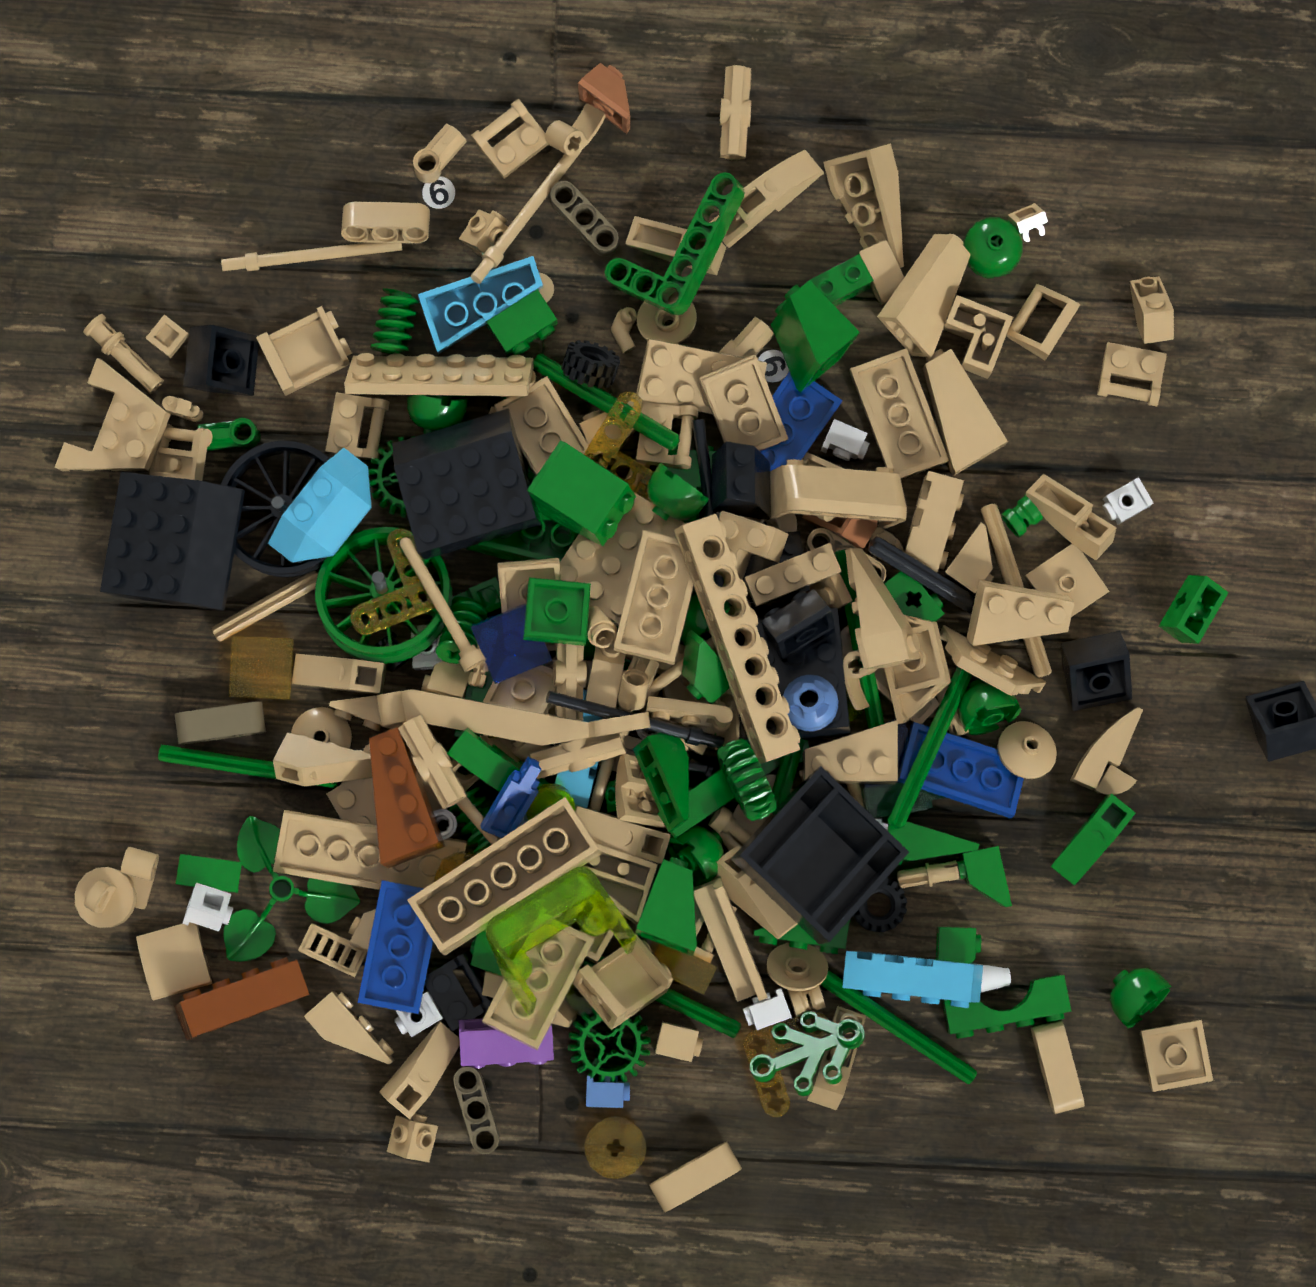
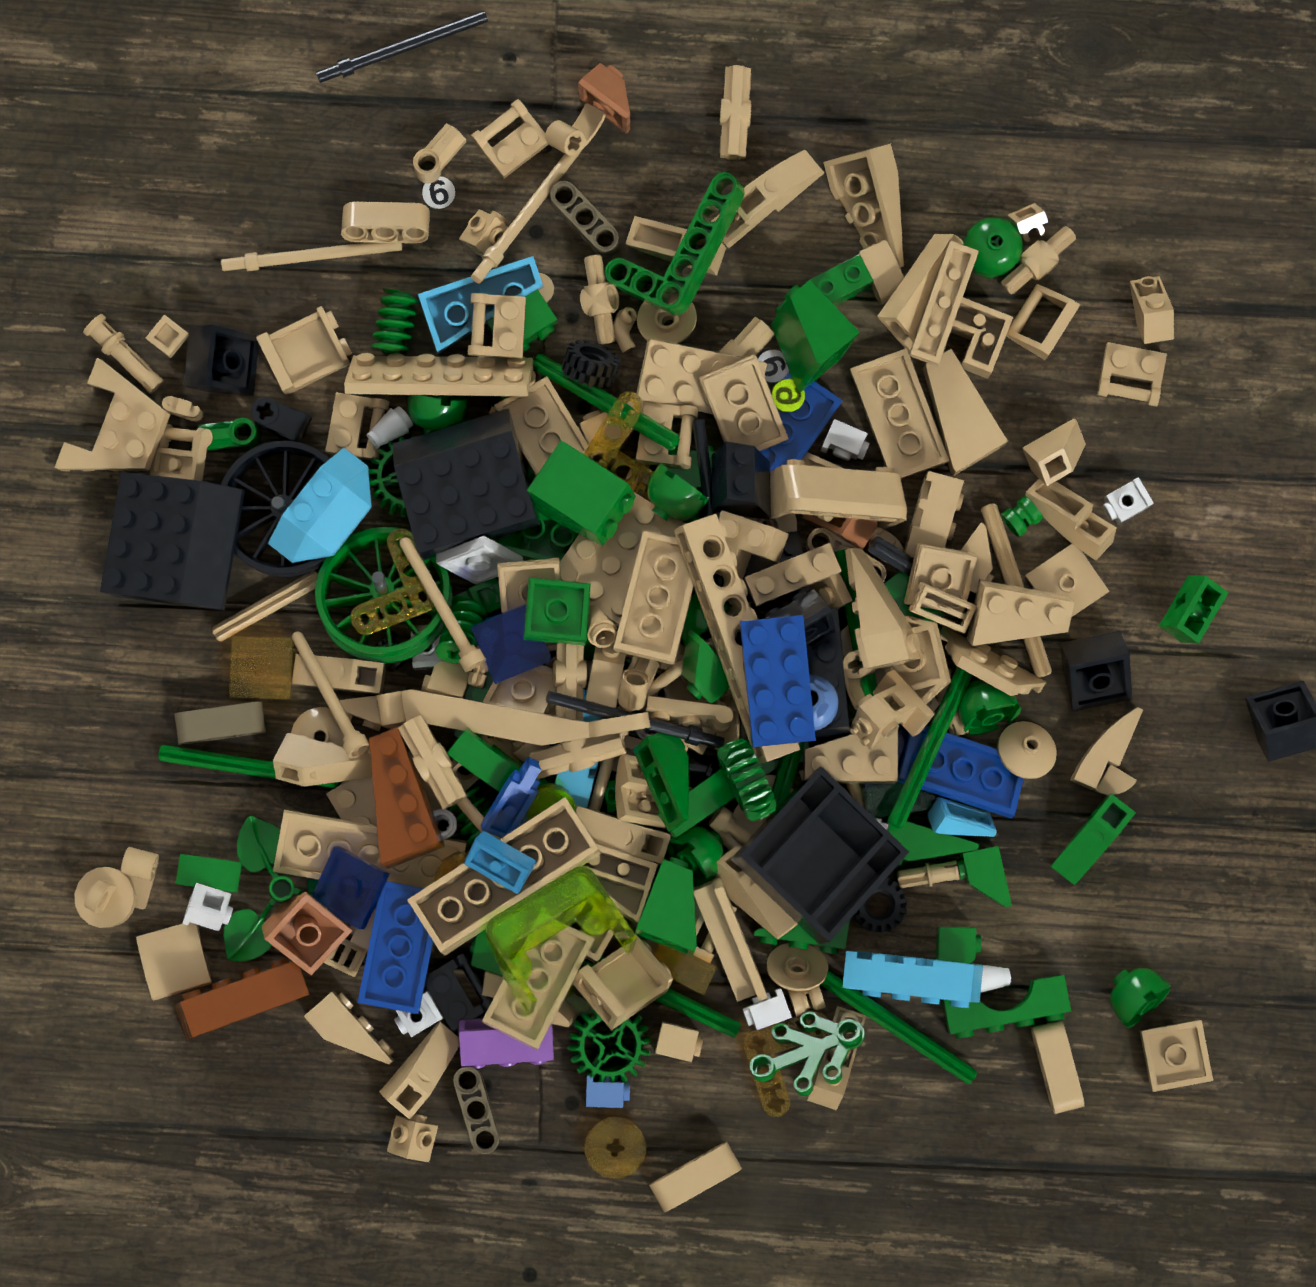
(286, 421): none -> black piece
(305, 931): none -> nougat slope
(347, 66): none -> black bar
(350, 887): none -> clear blue tile
(354, 742): none -> tan piece
(390, 427): none -> white cone
(476, 559): none -> white tile
(499, 862): none -> dark azure slope
(507, 328): none -> tan plate
(599, 299): none -> tan axle
(777, 681): none -> blue plate
(787, 396): none -> clear neon green sticker
(891, 704): none -> tan tile
(920, 598): none -> tan tile
(942, 569): none -> tan tile
(943, 303): none -> tan plate
(959, 819): none -> medium azure slope
(1038, 260): none -> tan axle
(1055, 452): none -> tan slope

